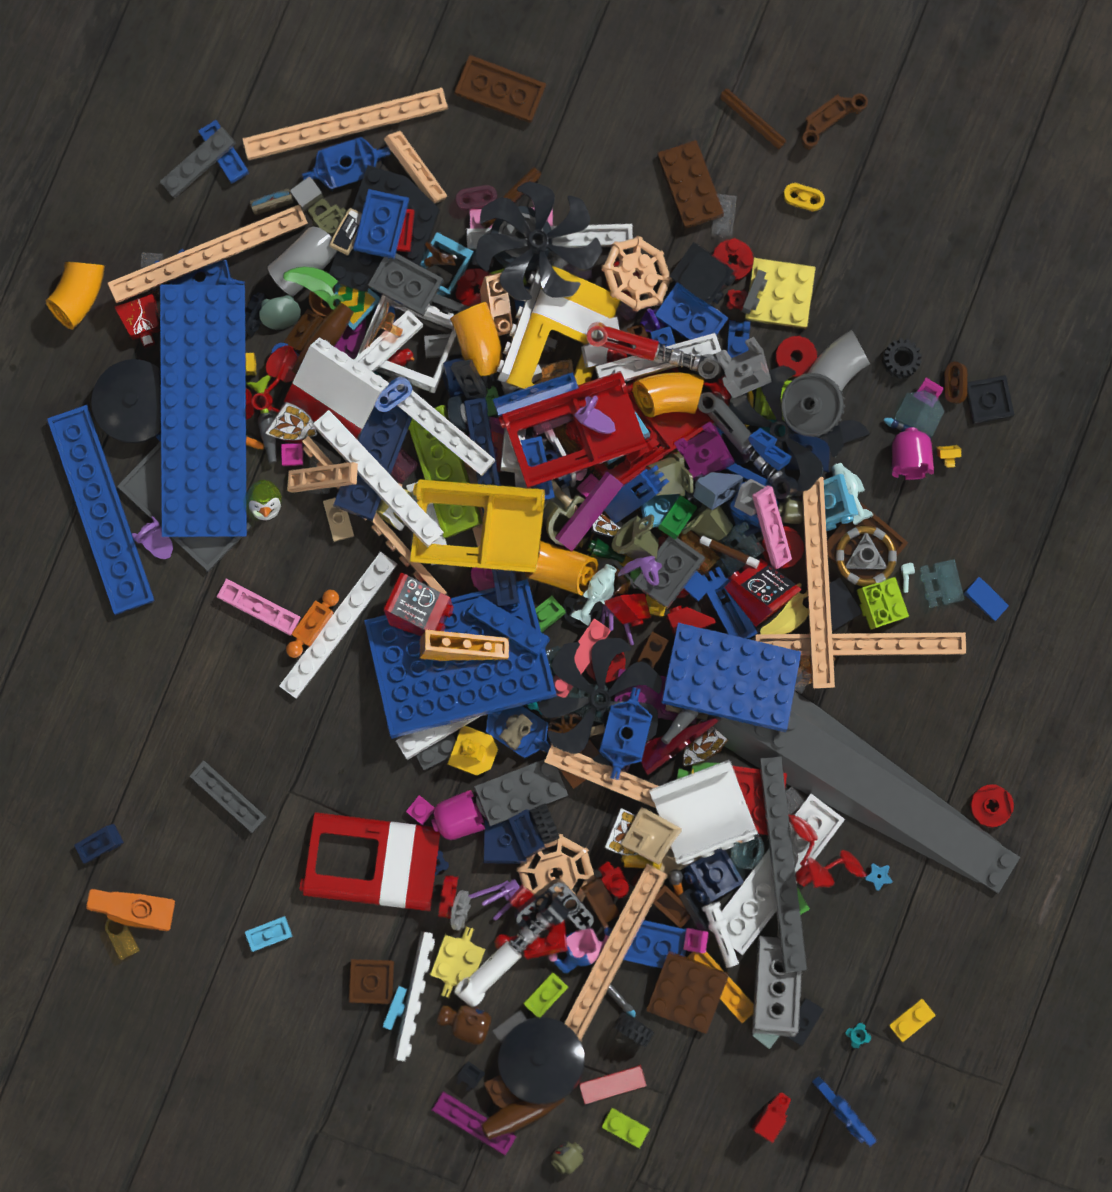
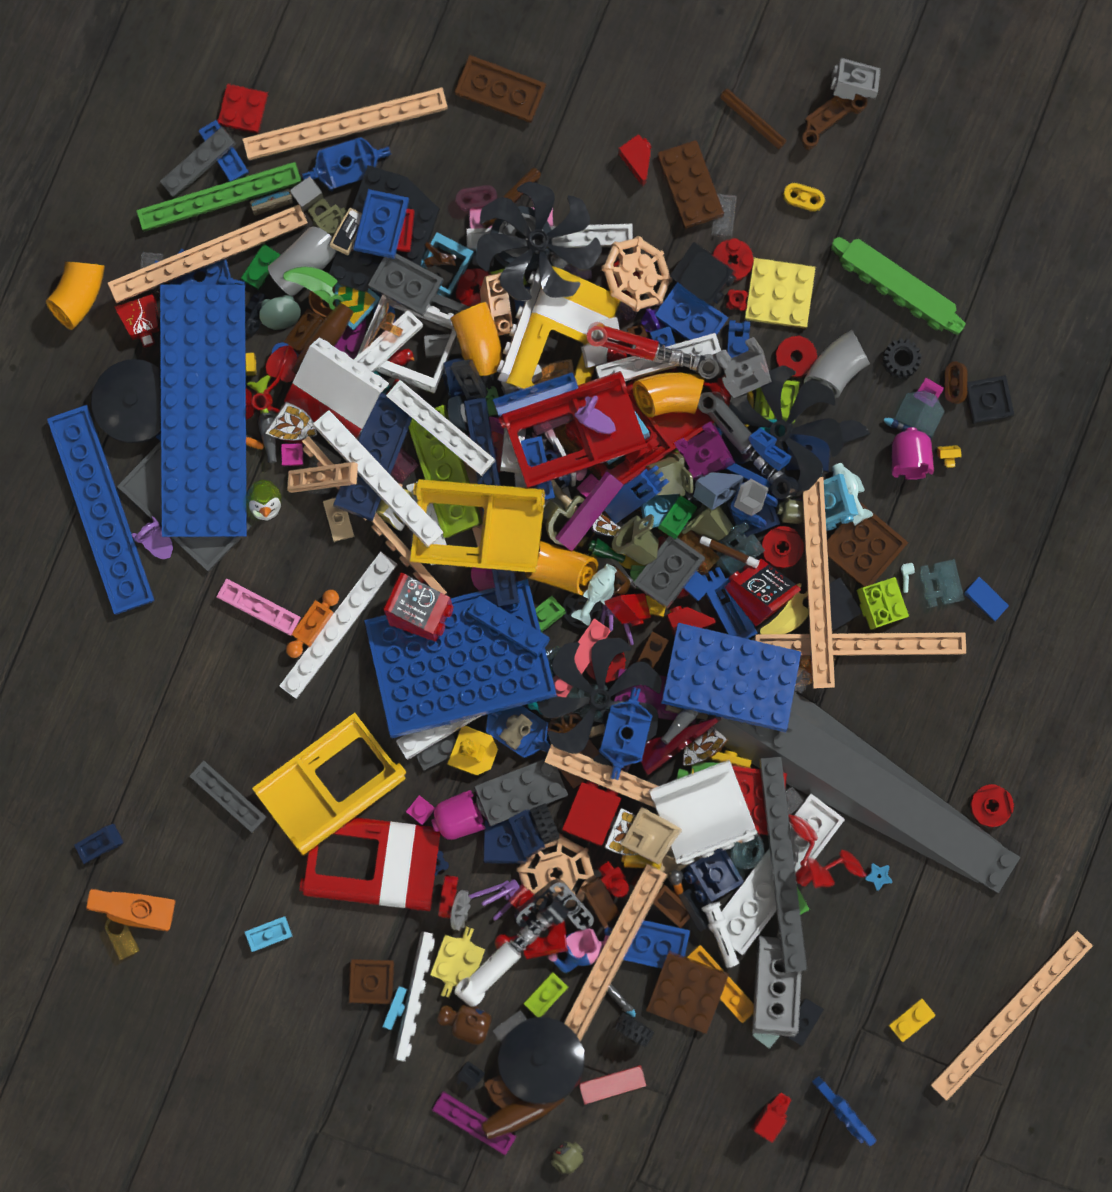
(219, 196): none -> bright green plate
(242, 108): none -> red plate
(258, 269): none -> green plate
(303, 802): none -> yellow piece
(394, 395): plate -> none
(415, 167): light nougat plate -> none
(460, 646): light orange slope -> none
(592, 813): none -> red brick
(625, 1127): lime plate -> none
(637, 156): none -> red slope
(647, 565): medium lavender piece -> none
(695, 940): dark pink plate -> none
(732, 756): none -> yellow plate
(758, 284): dark grey plate -> none
(772, 527): bright pink plate -> none
(827, 408): dark grey wheel -> none
(853, 79): none -> light grey plate
(864, 1037): teal plate -> none
(866, 555): light grey piece -> none
(898, 284): none -> bright green hinge
(1011, 1015): none -> light nougat plate

